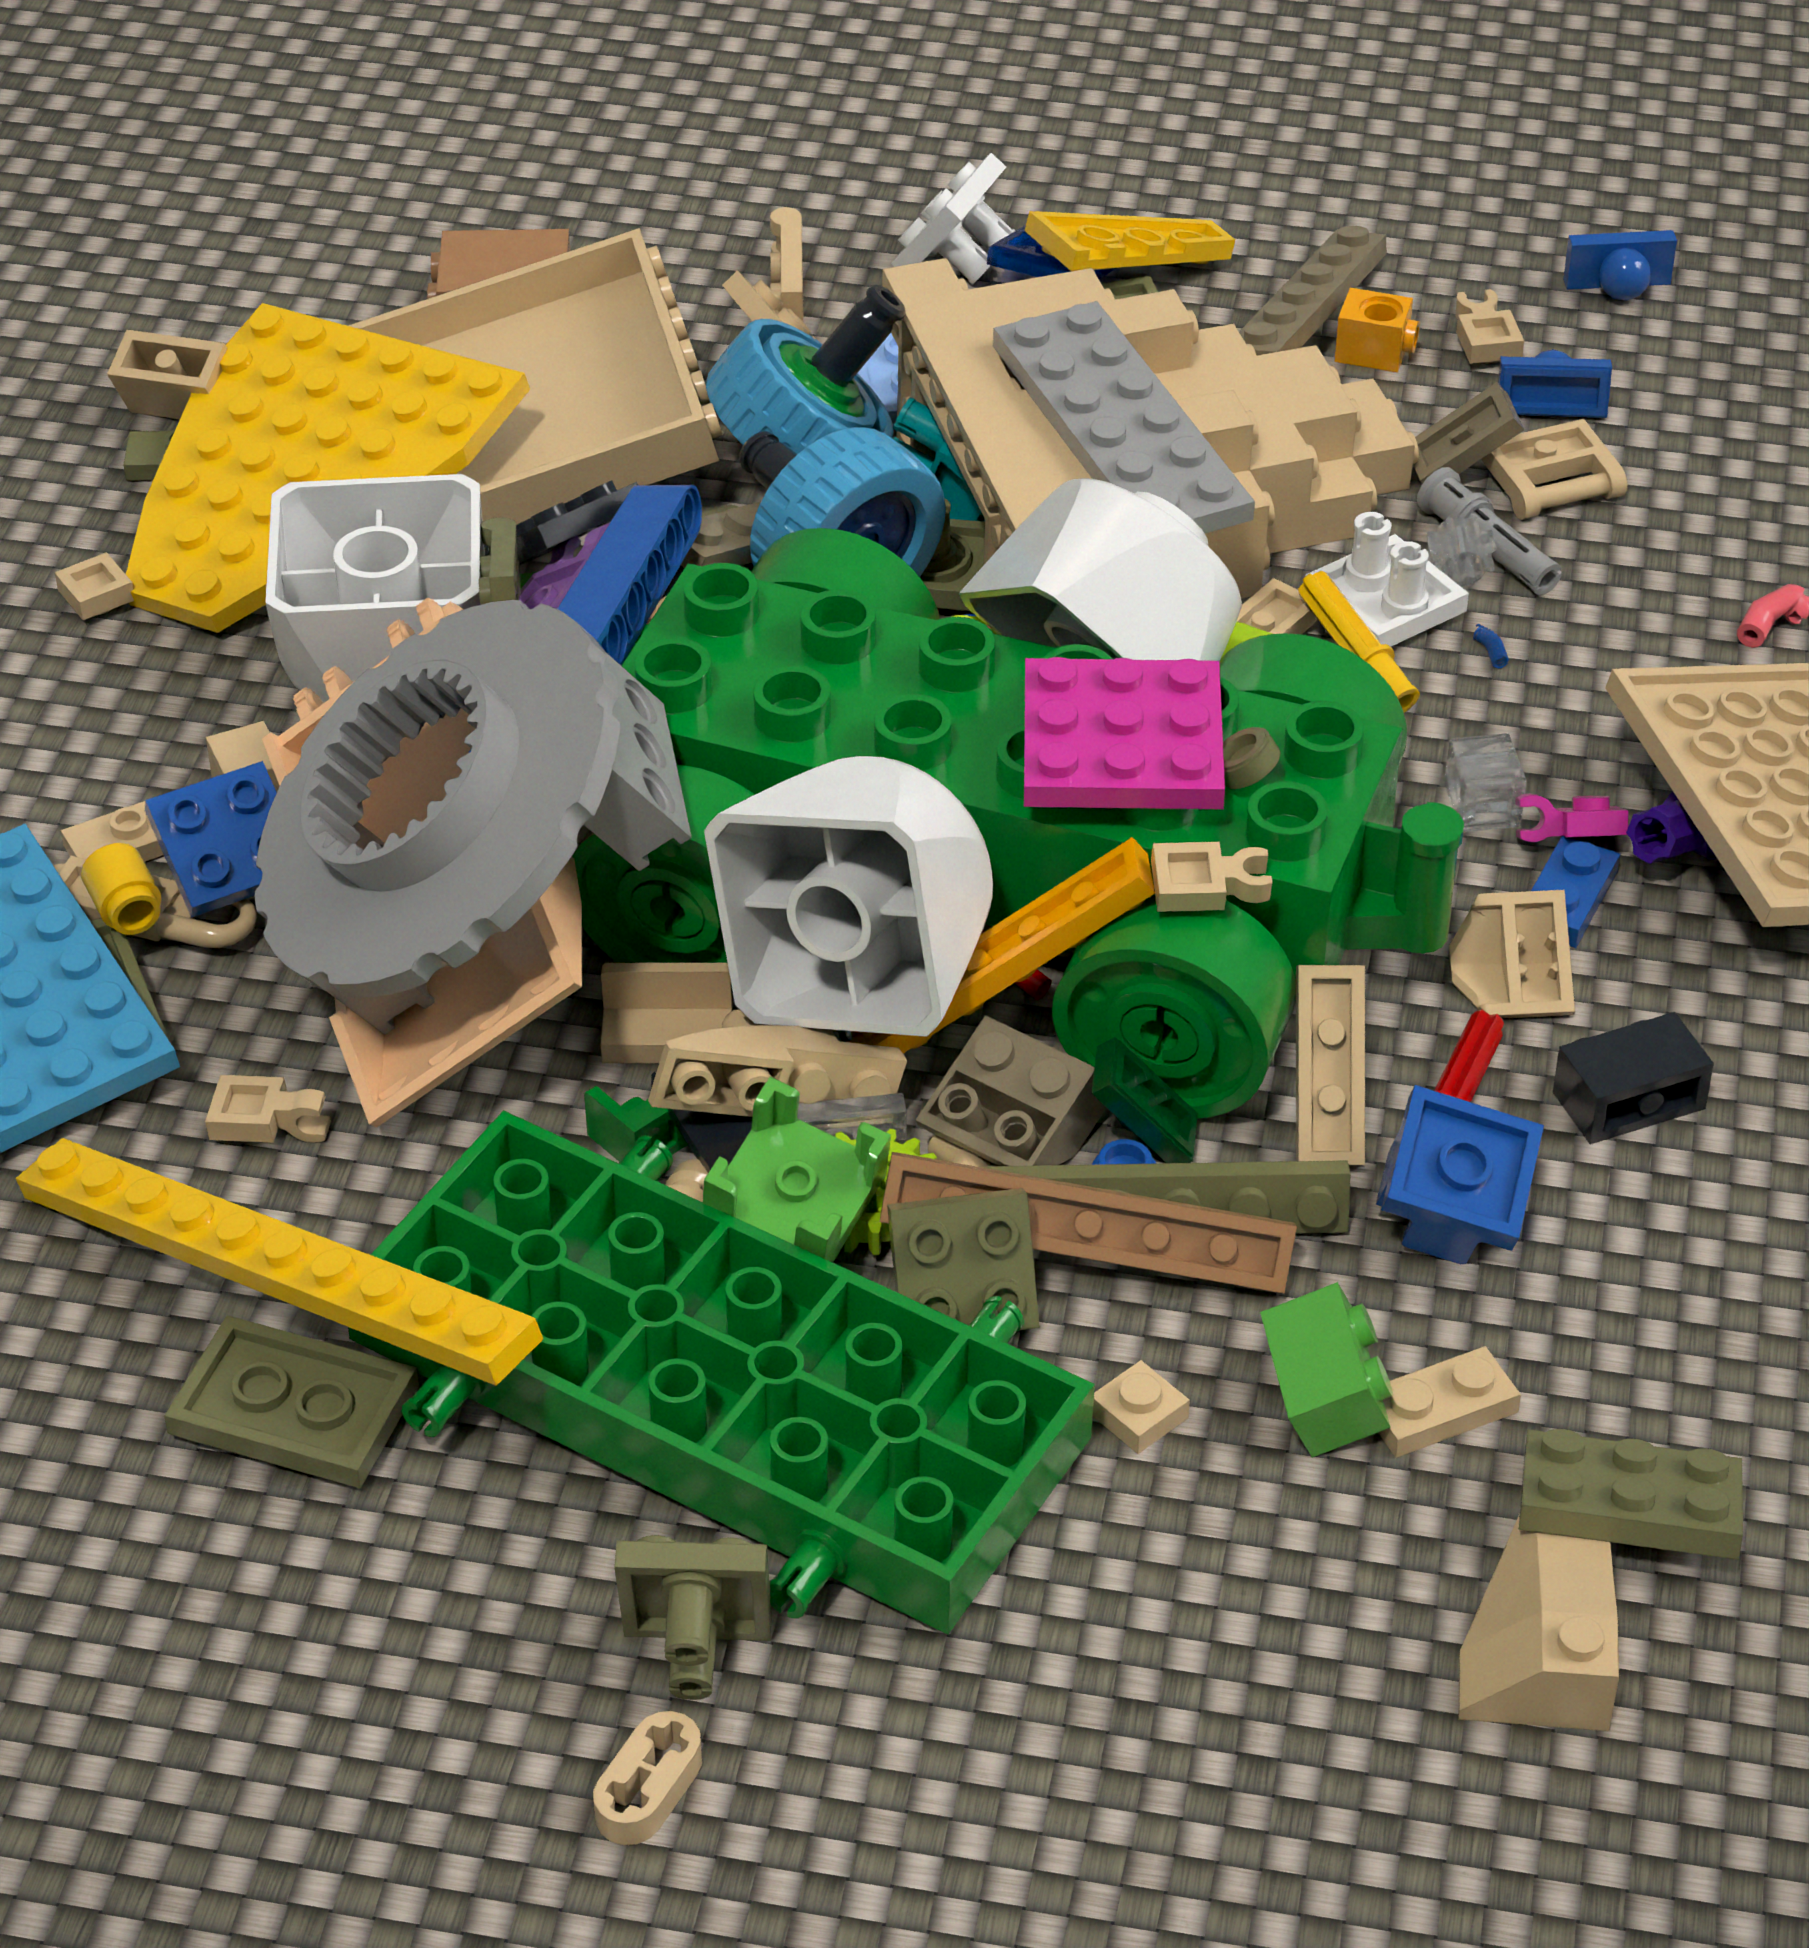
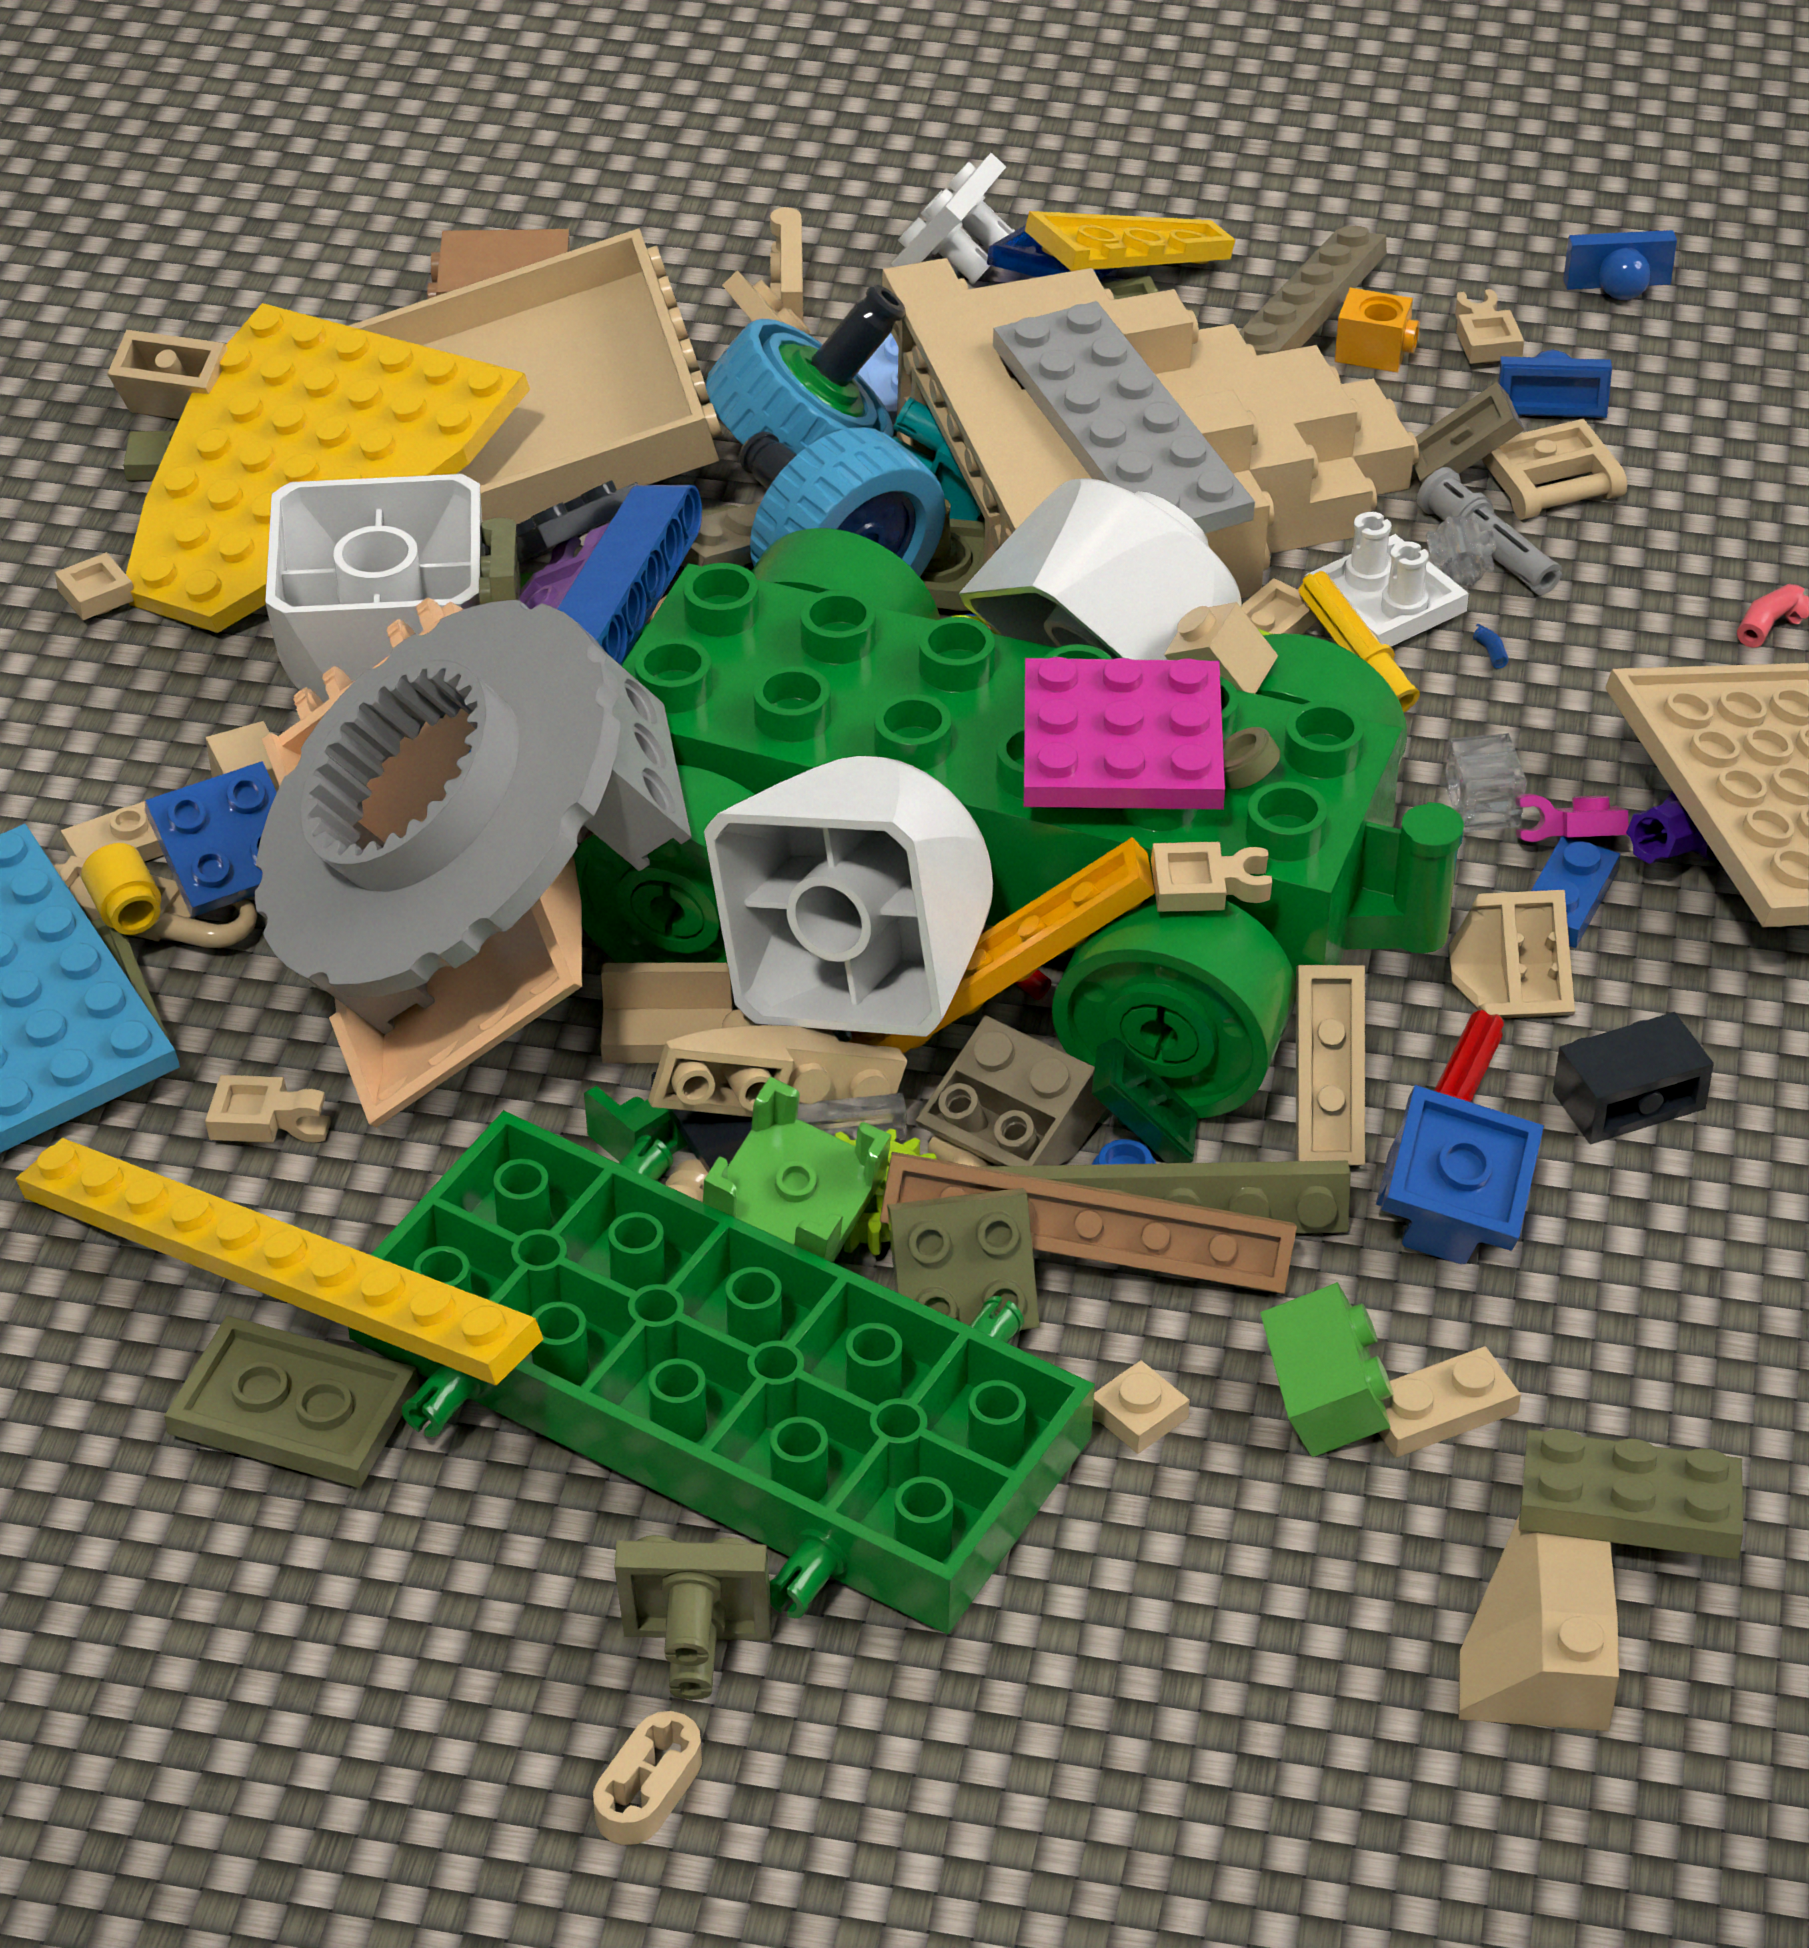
(1224, 636): none -> tan brick

